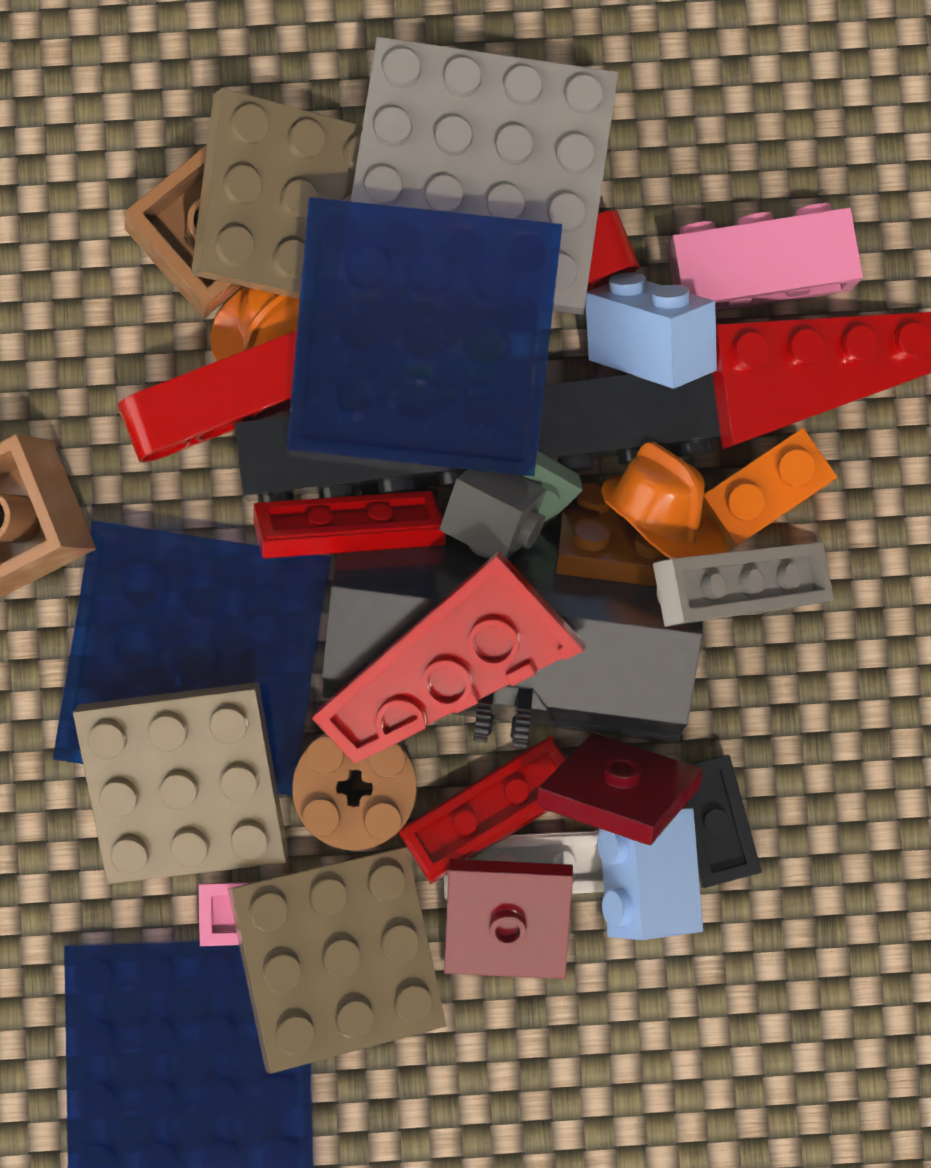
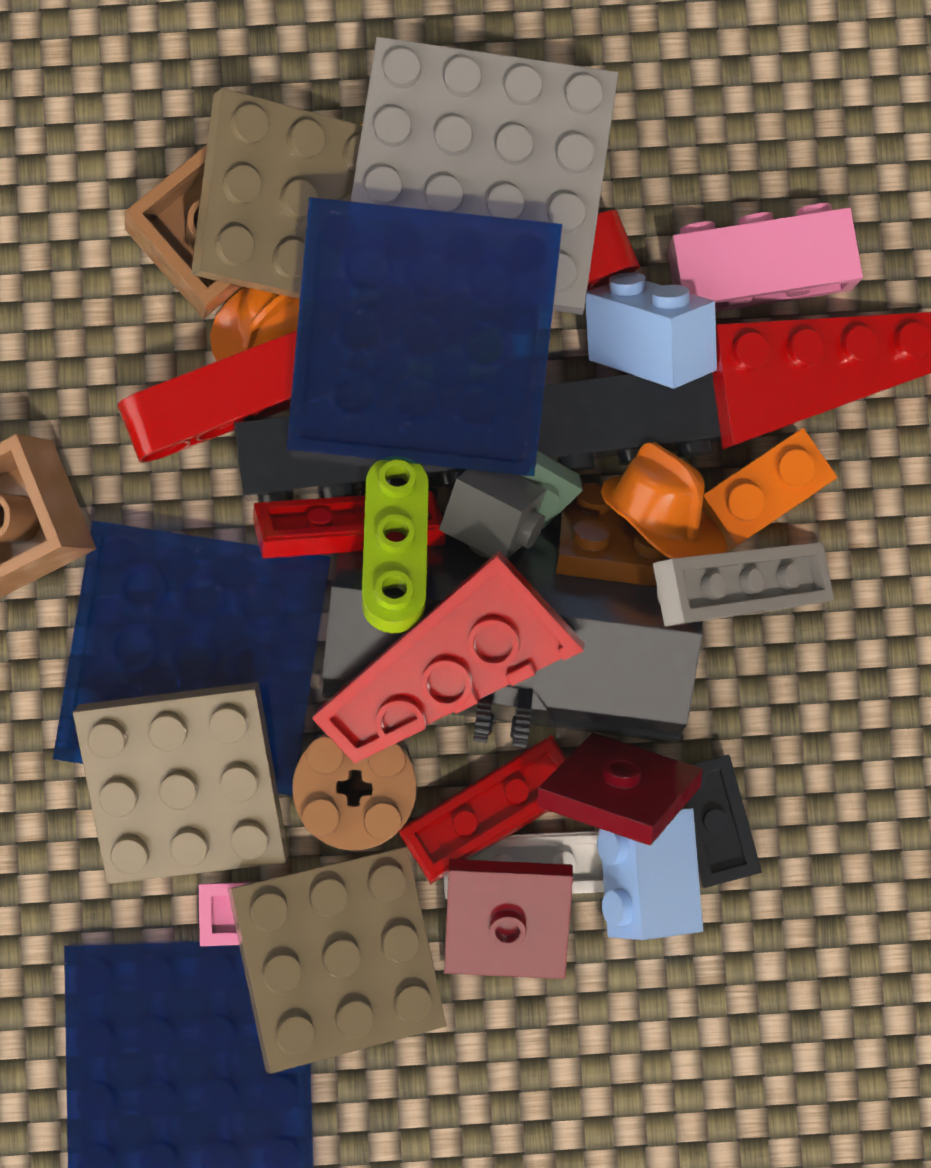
(389, 562): none -> lime plate

